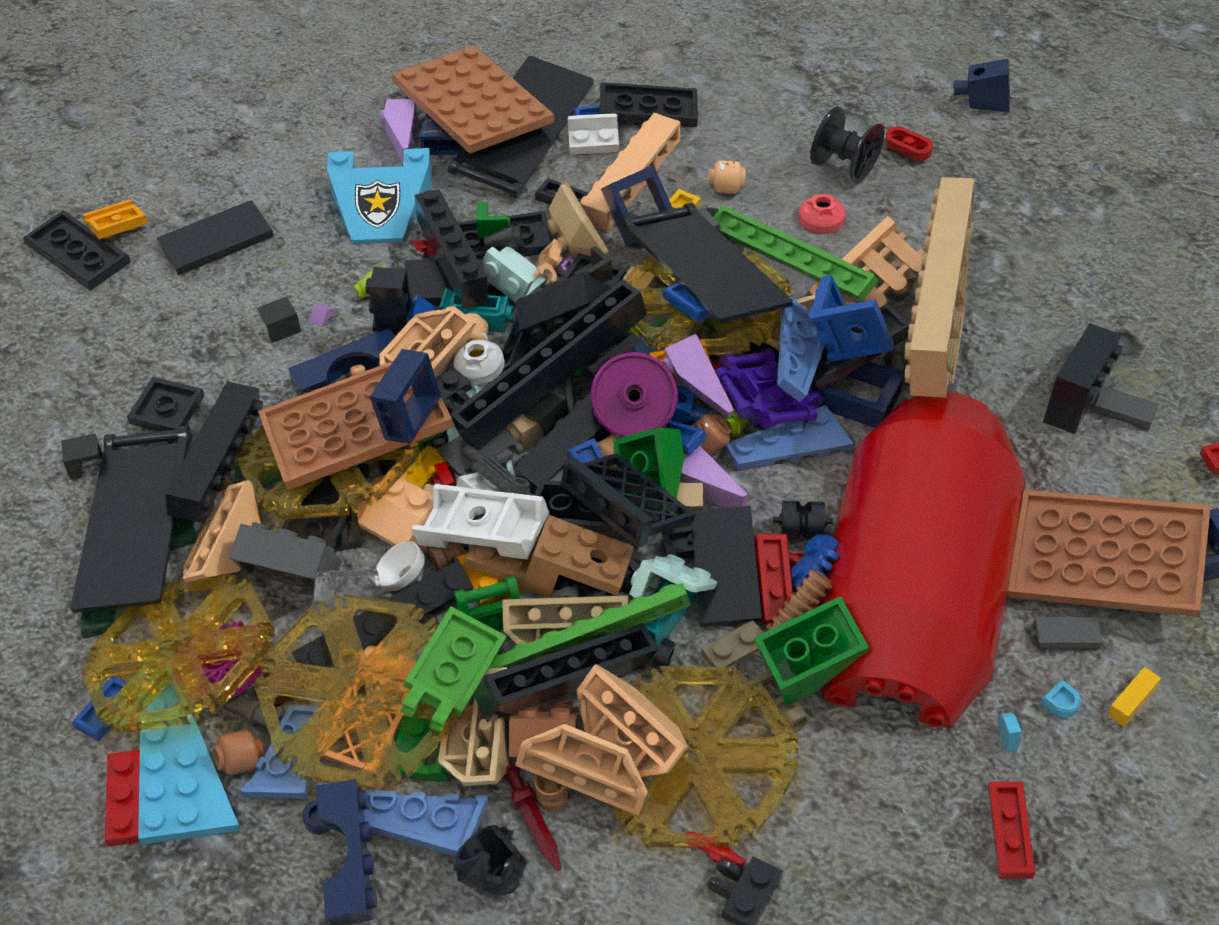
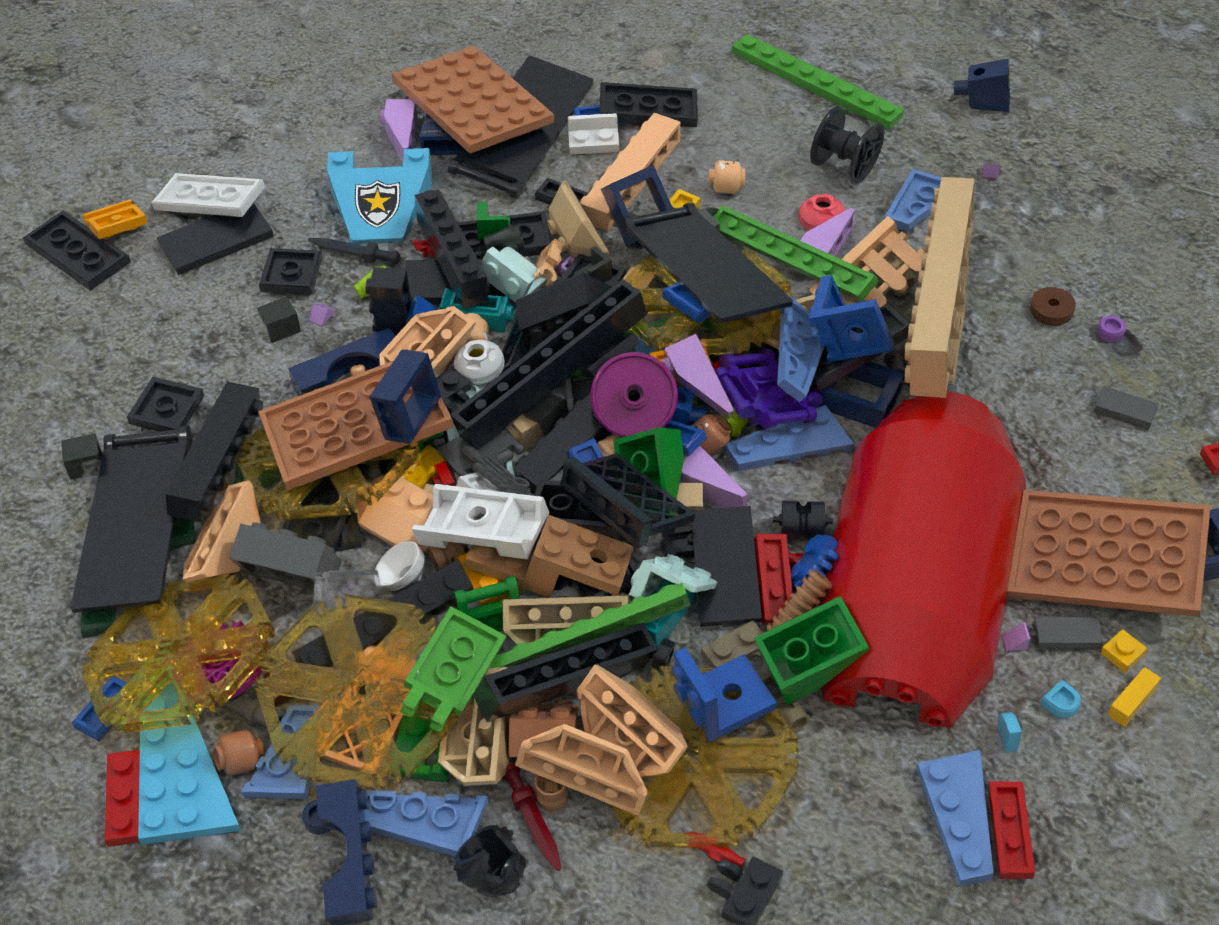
(208, 194): none -> white plate
(290, 271): none -> black plate
(370, 252): none -> black sword
(706, 693): none -> blue bracket
(818, 81): none -> bright green plate
(832, 233): none -> lavender slope
(909, 143): red plate -> none
(913, 200): none -> medium blue wing
(959, 808): none -> medium blue wing
(990, 170): none -> lavender piece
(1017, 638): none -> lavender piece
(1052, 306): none -> reddish brown piece
(1082, 377): black wedge -> none
(1111, 328): none -> medium lavender tile
(1123, 651): none -> yellow plate

